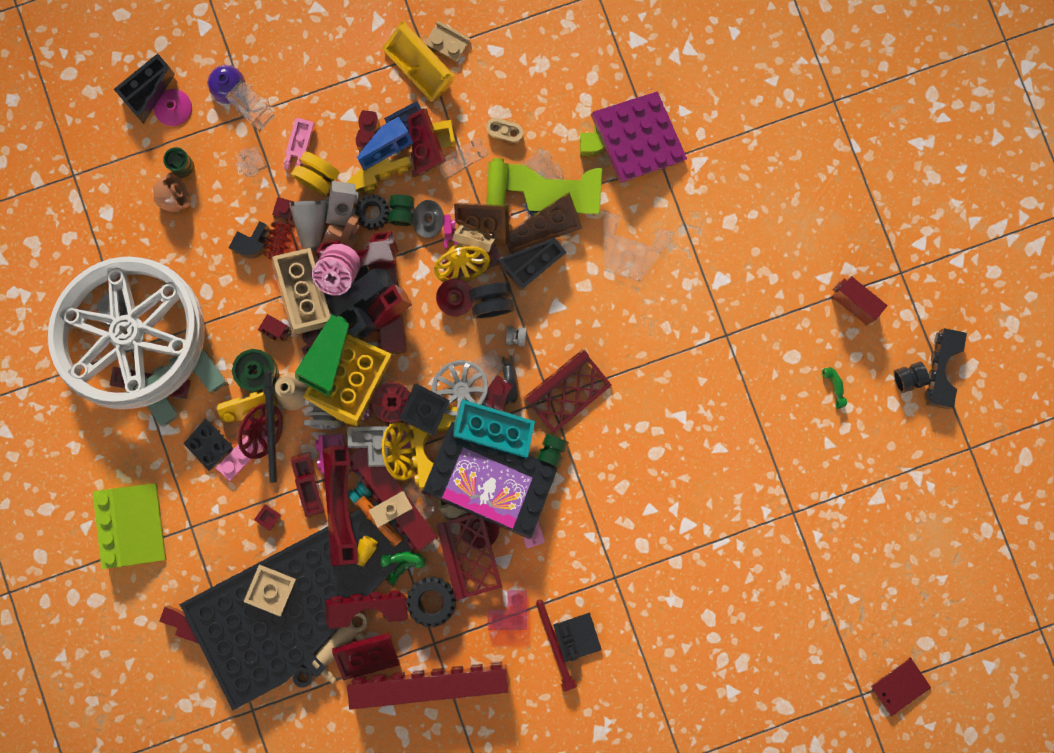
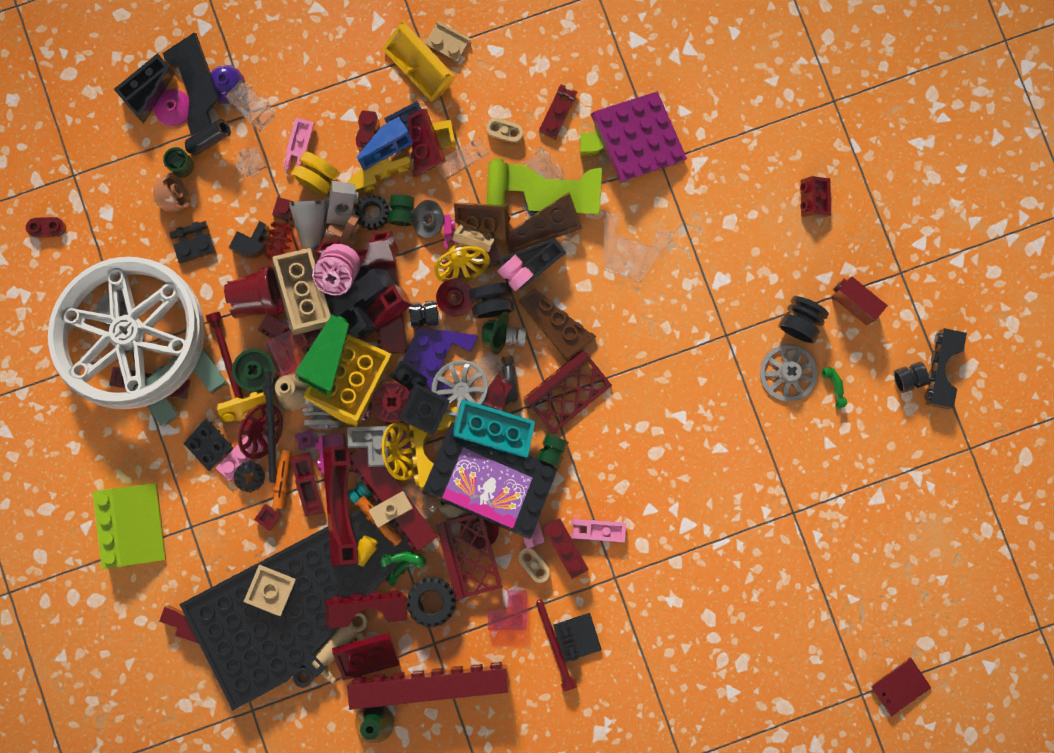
(44, 227): none -> dark red plate
(194, 247): none -> black plate
(201, 92): none -> black door
(214, 320): none -> dark red piece
(247, 468): none -> black gear
(254, 294): none -> dark red piece
(279, 502): none -> orange pin
(281, 349): none -> clear pink plate
(301, 436): none -> magenta plate
(379, 718): none -> dark green cone
(408, 376): none -> black hips
(423, 314): none -> black wheel
(430, 350): none -> dark purple wing
(495, 333): none -> dark green piece
(515, 273): none -> bright pink wheel
(533, 565): none -> tan plate
(557, 112): none -> dark red plate
(561, 330): none -> reddish brown wing
(565, 548): none -> dark red arch
(599, 530): none -> bright pink plate
(788, 372): none -> light grey wheel
(804, 318): none -> black wheel
(815, 196): none -> dark red bracket

